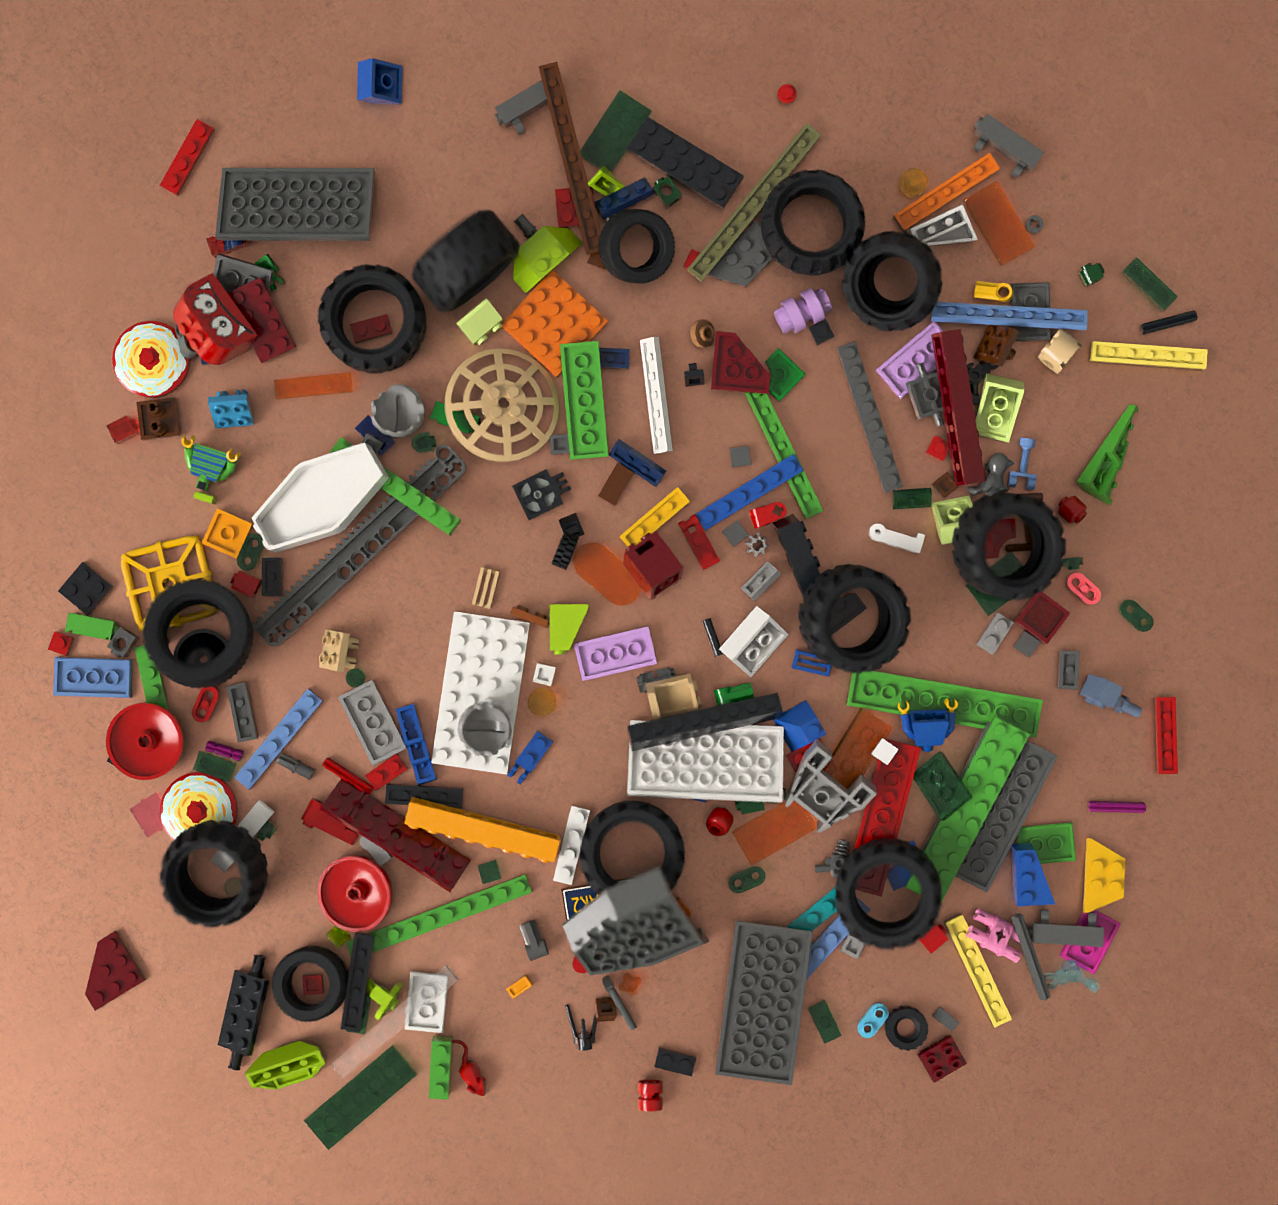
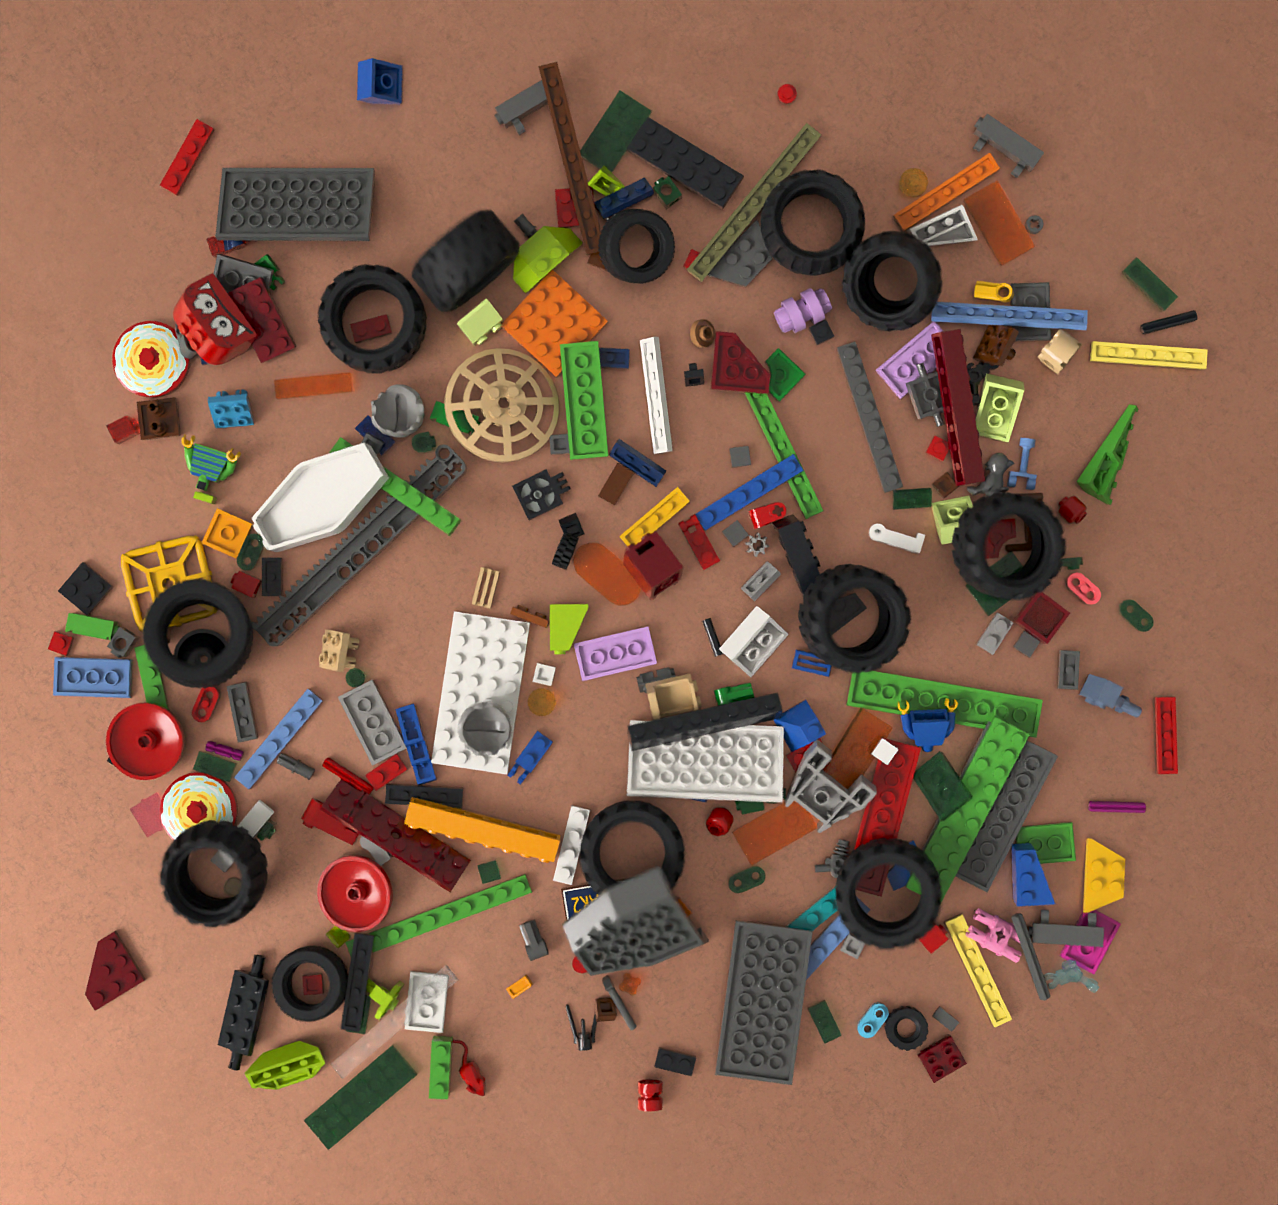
(1091, 273): dark green plate -> none

